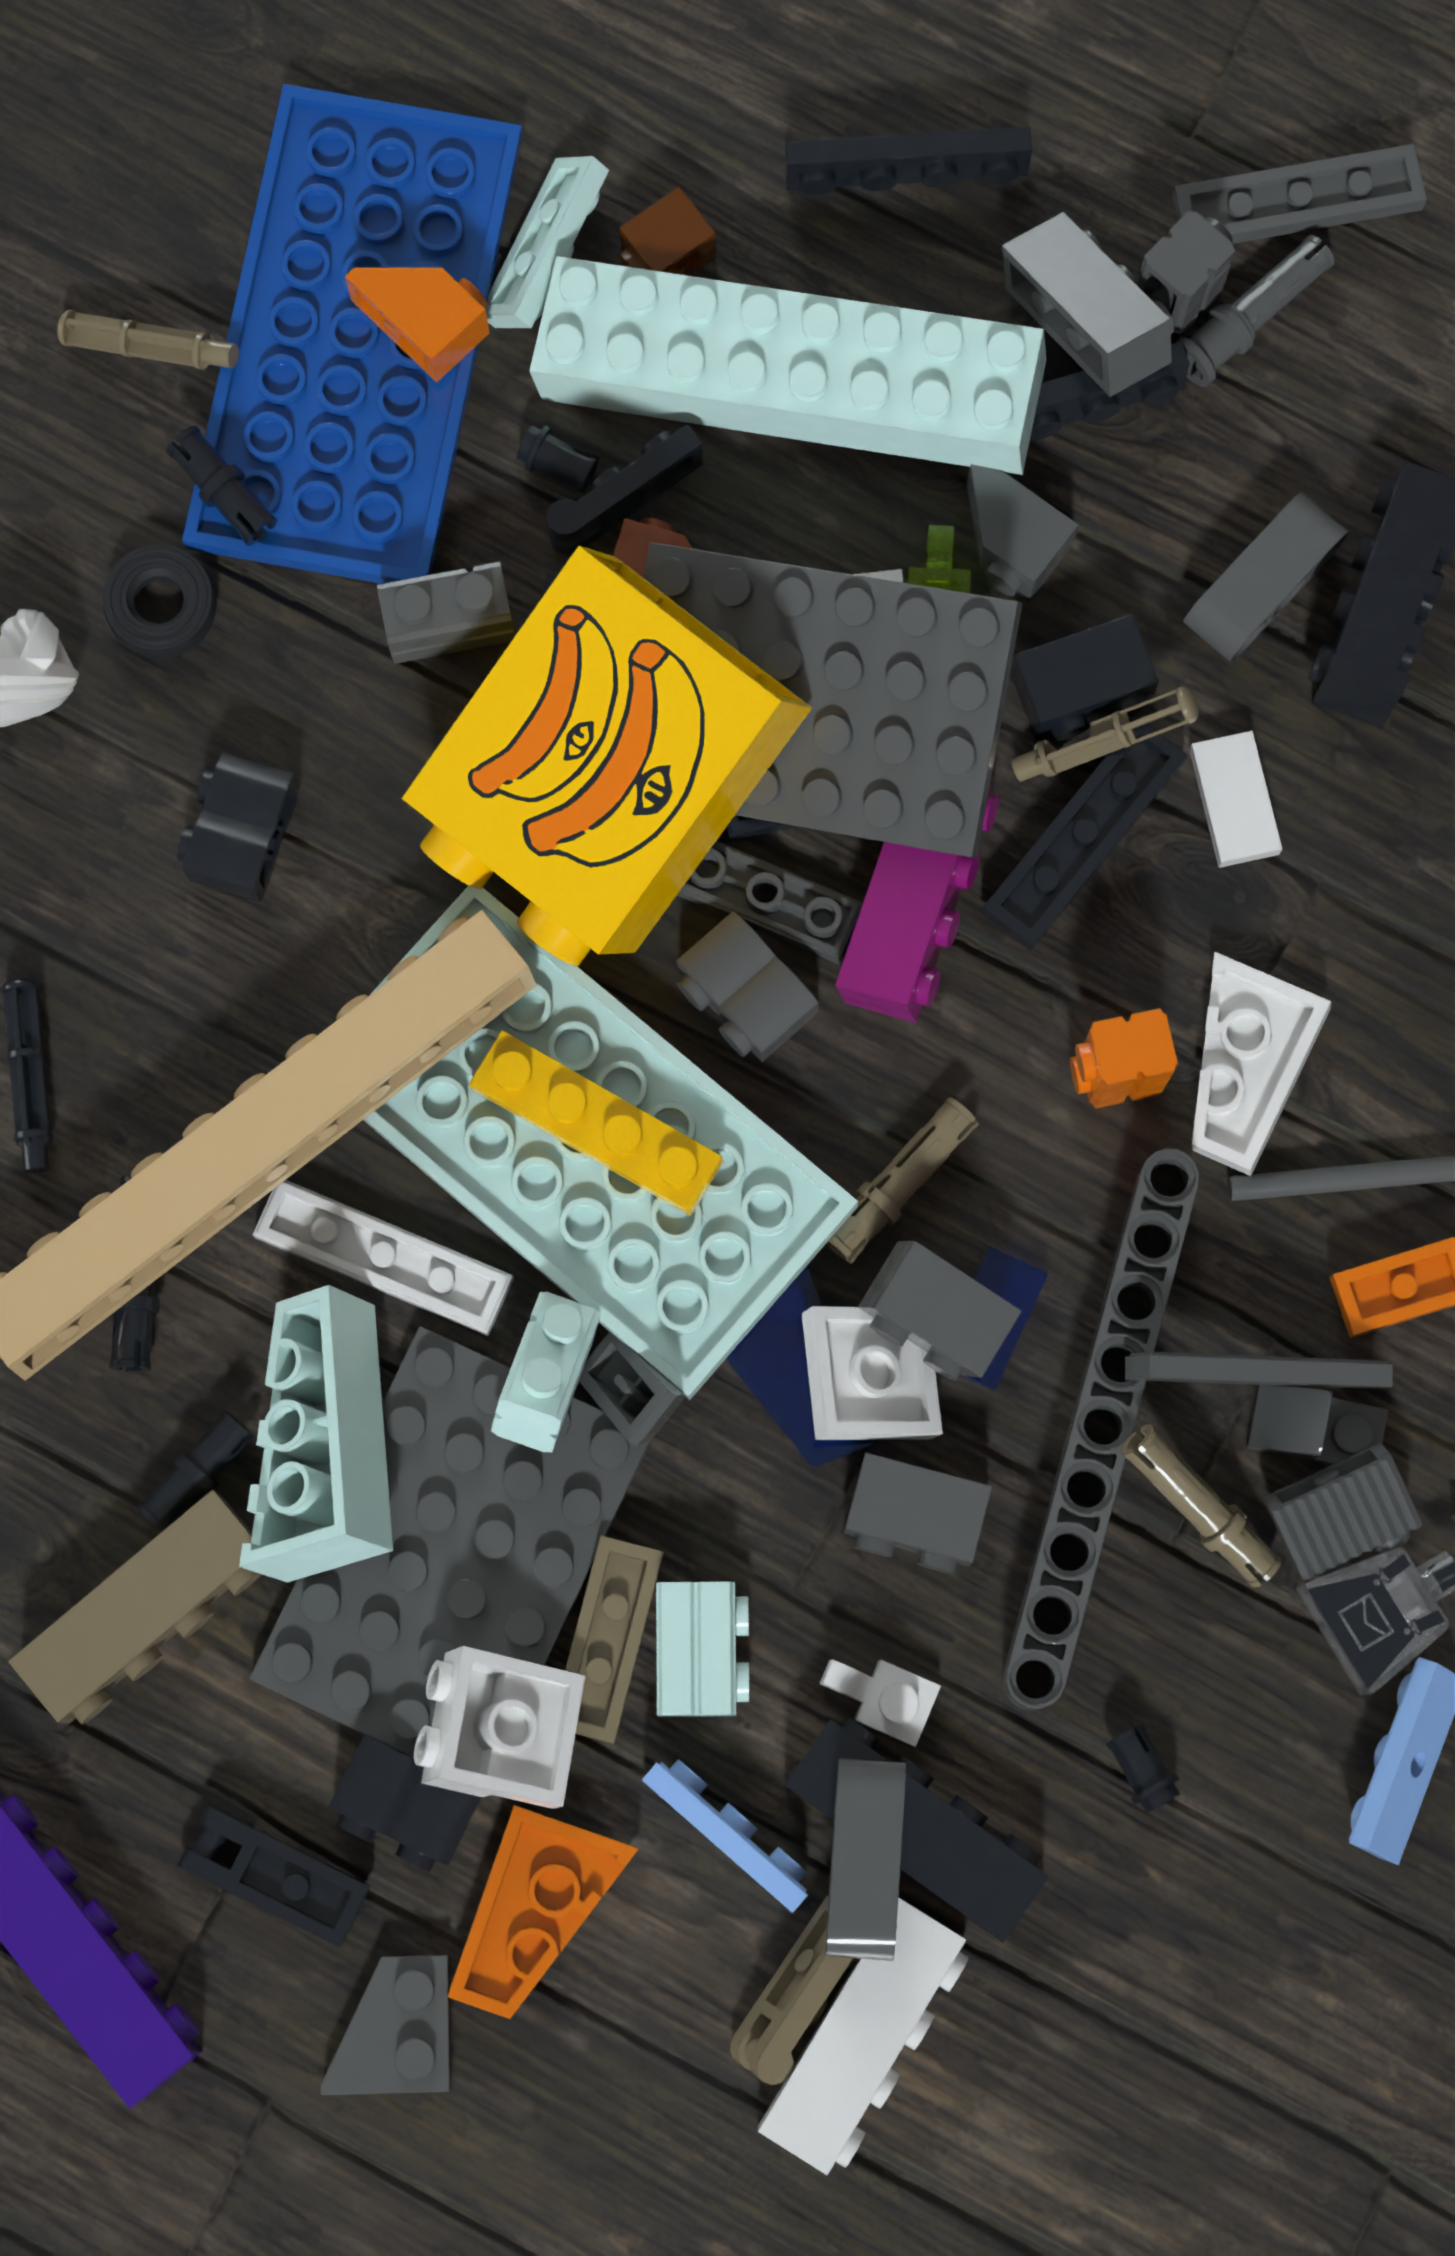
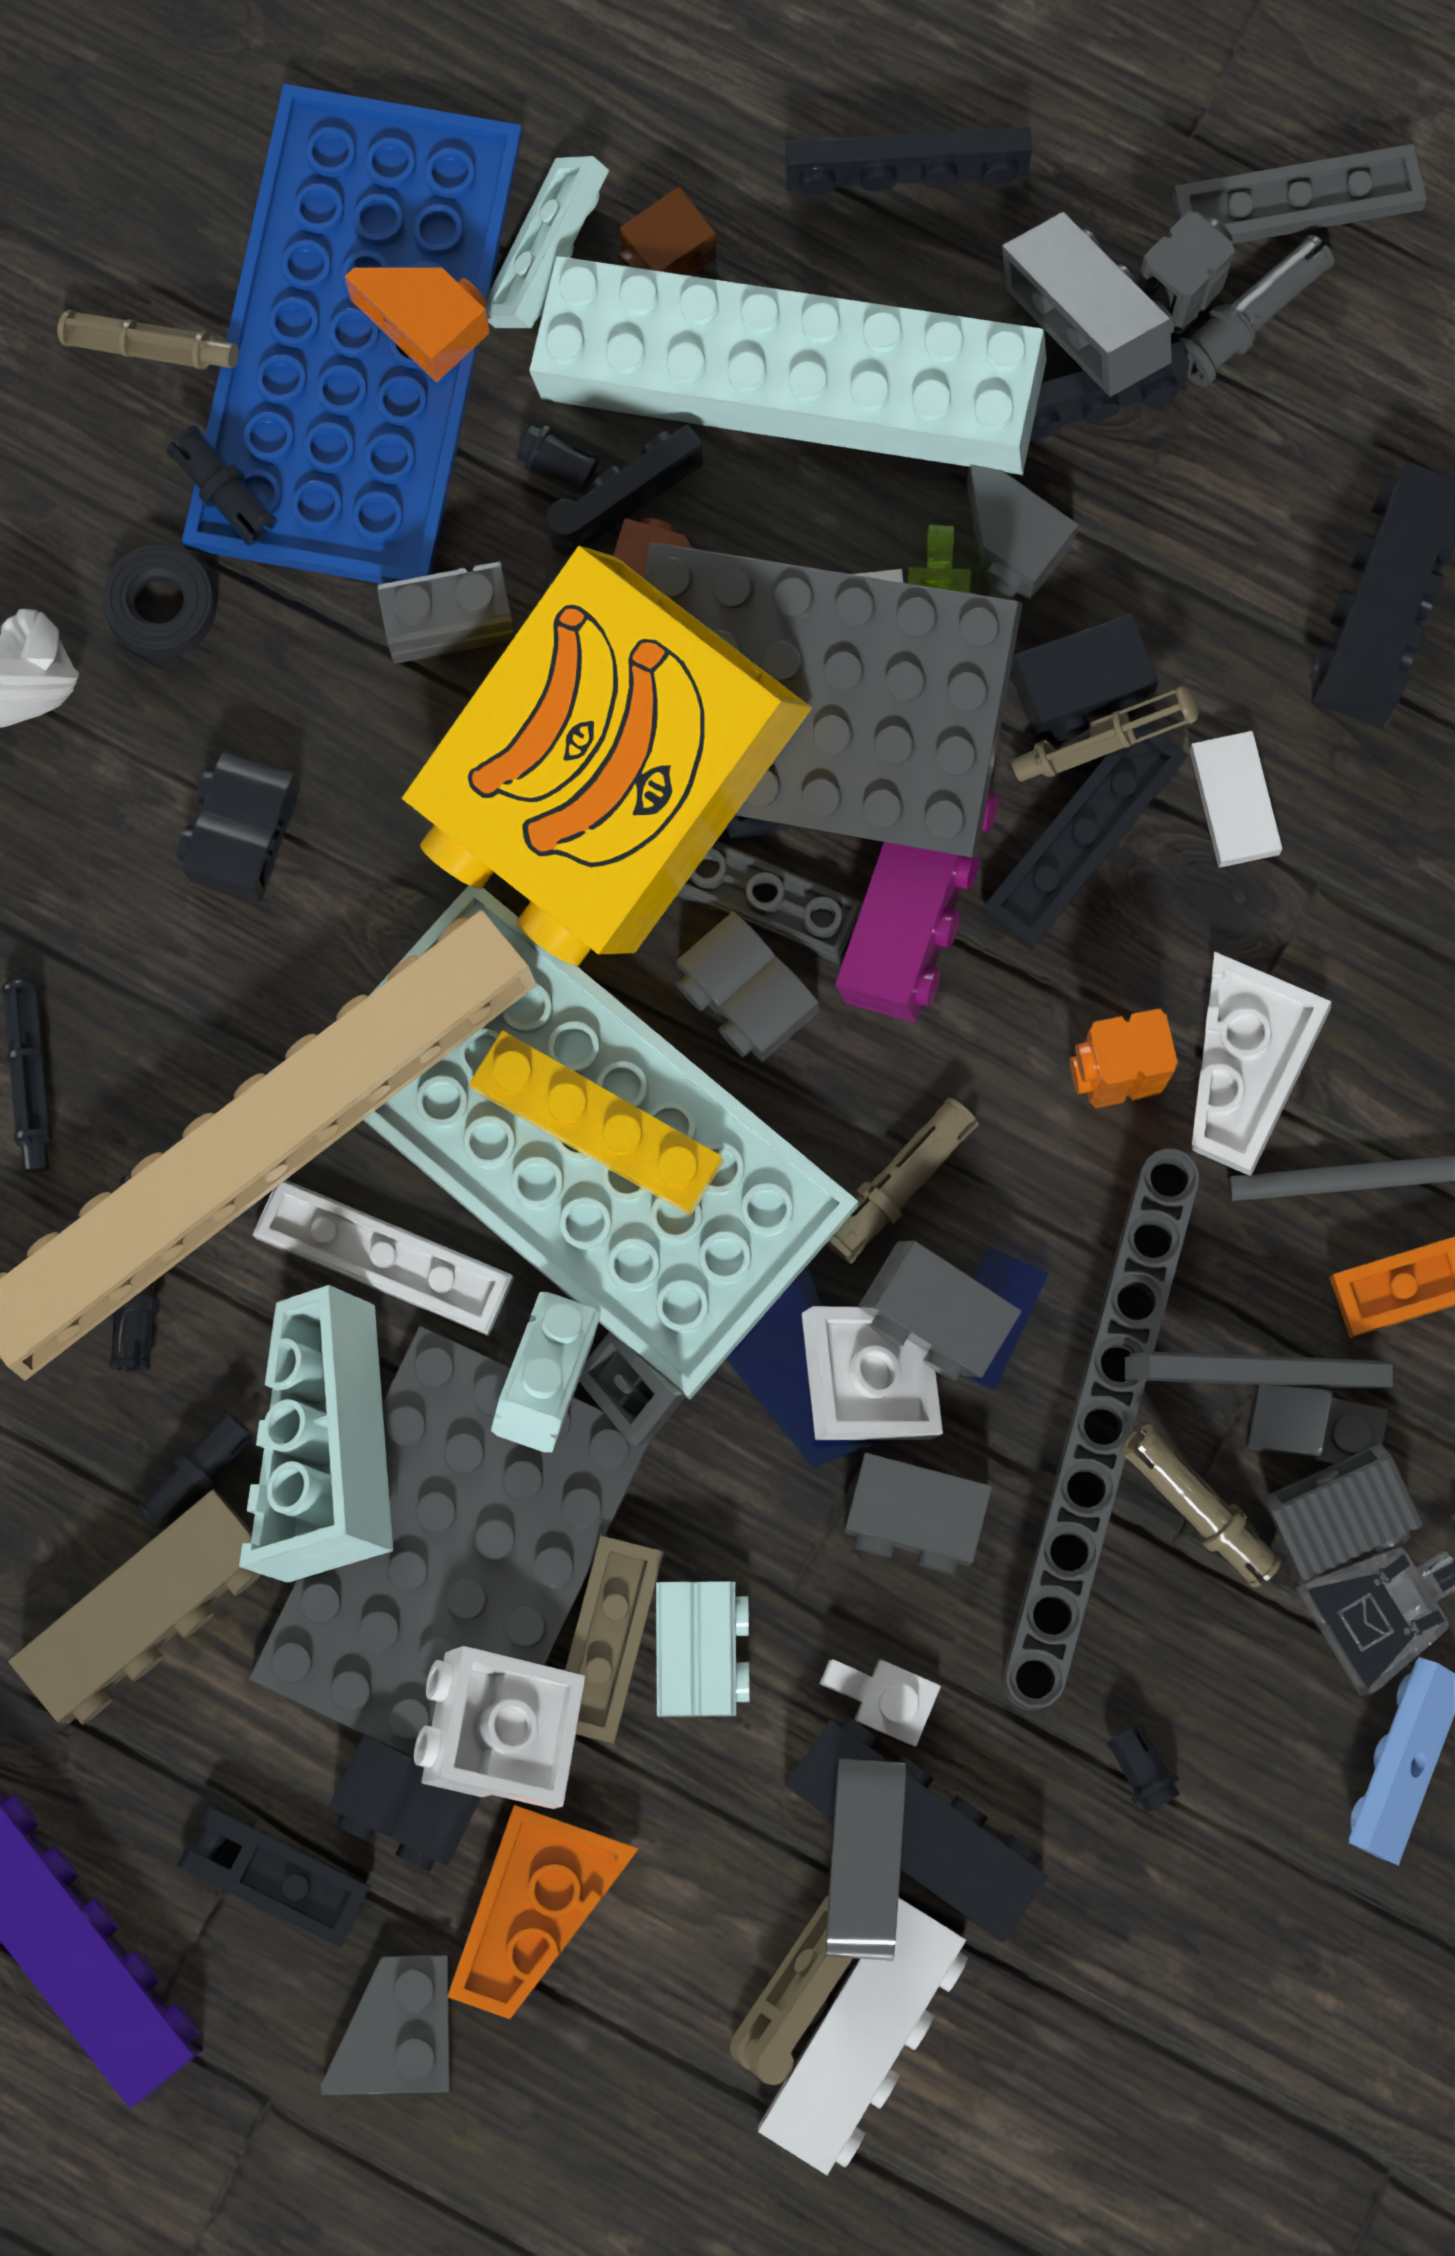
(729, 1832): light blue tile -> none
(1265, 577): dark grey beam -> none

